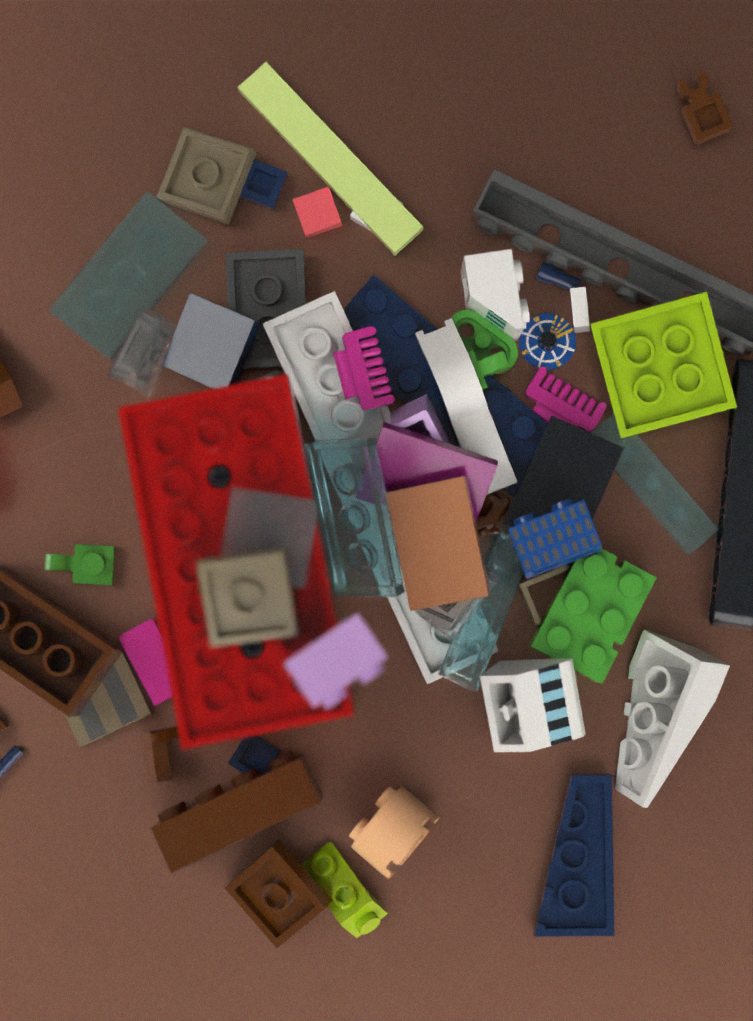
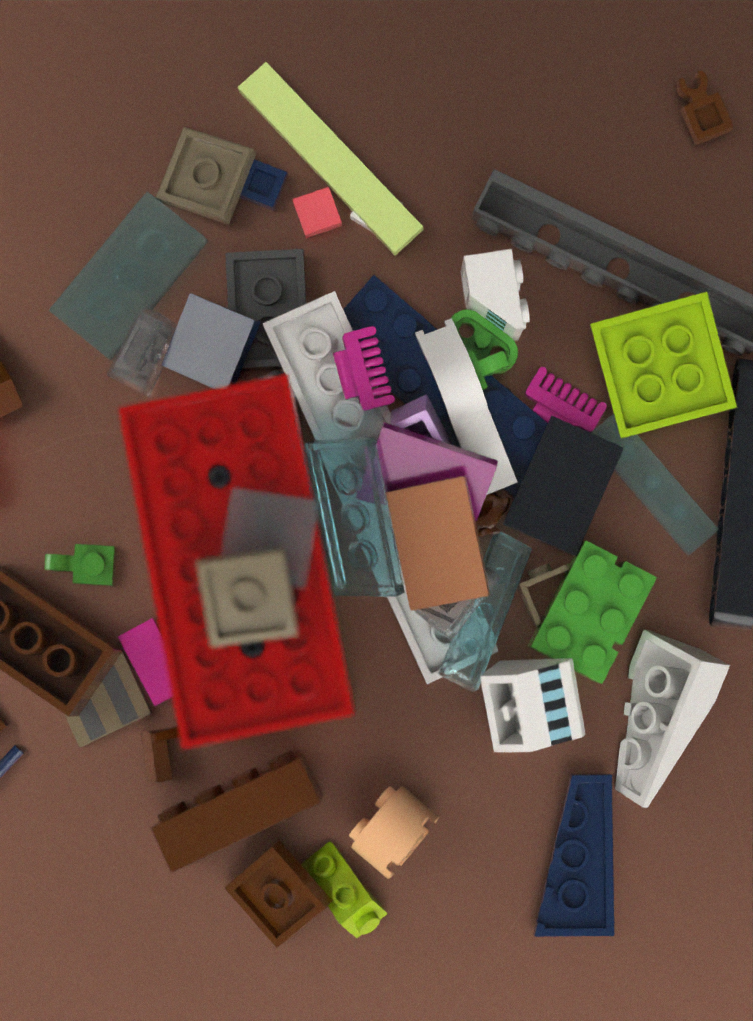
(252, 753): dark blue tile -> none
(336, 661): lavender brick -> none
(547, 341): blue piece -> none
(548, 274): dark blue piece -> none
(554, 538): blue brick -> none
(580, 309): white tile -> none

